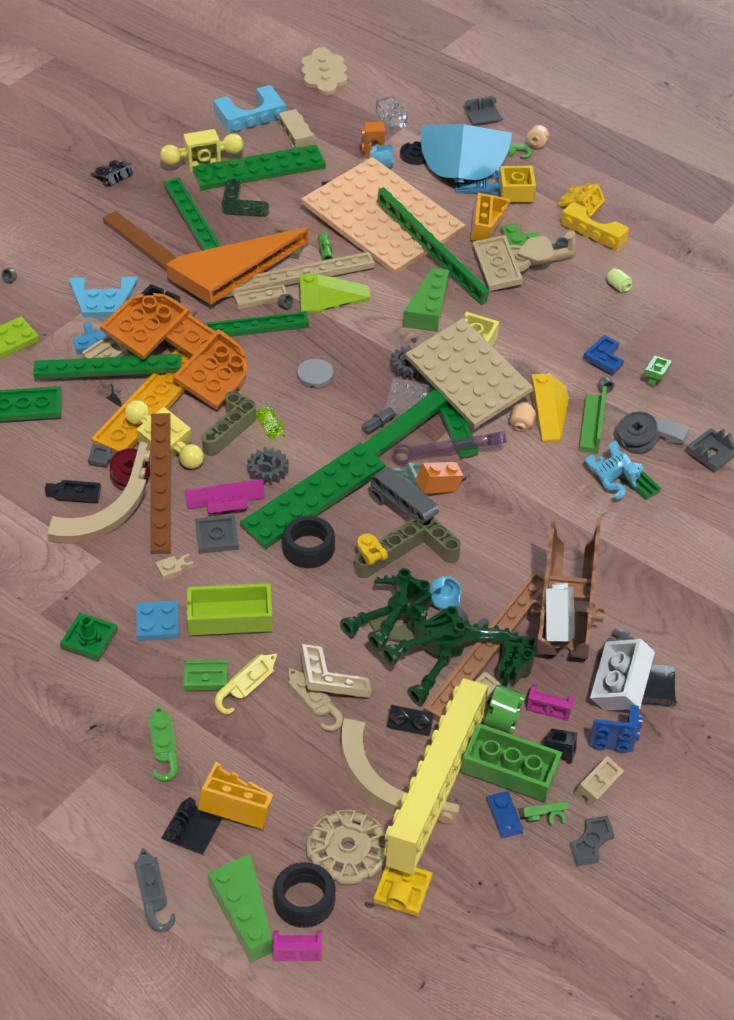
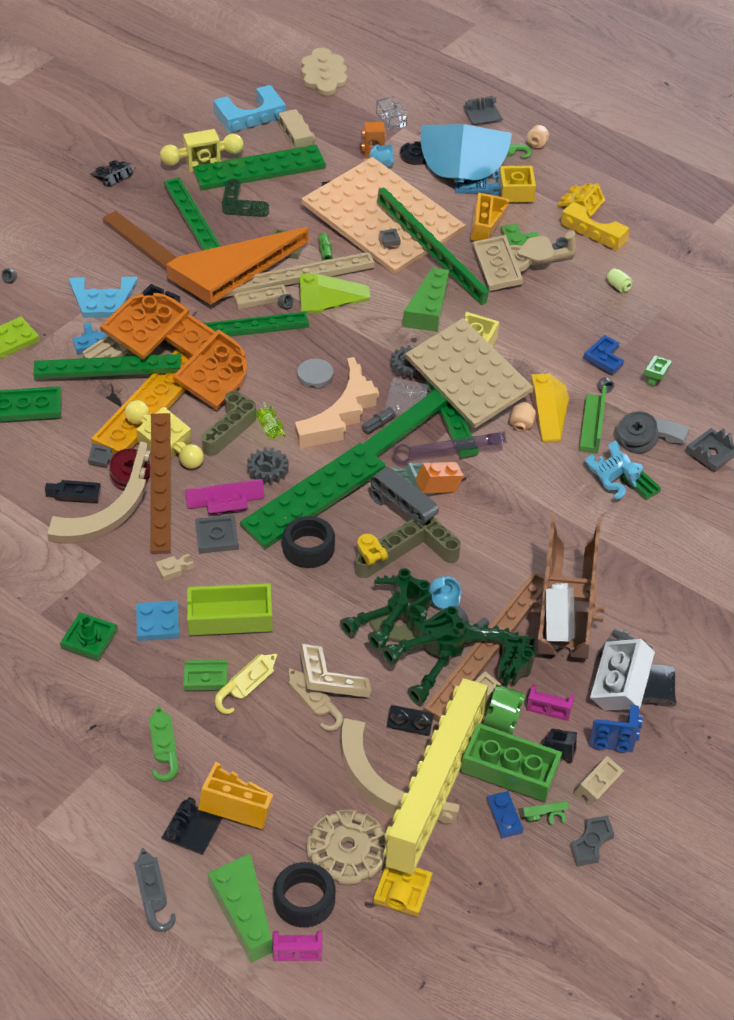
(332, 423): none -> light nougat arch
(389, 237): none -> dark grey plate

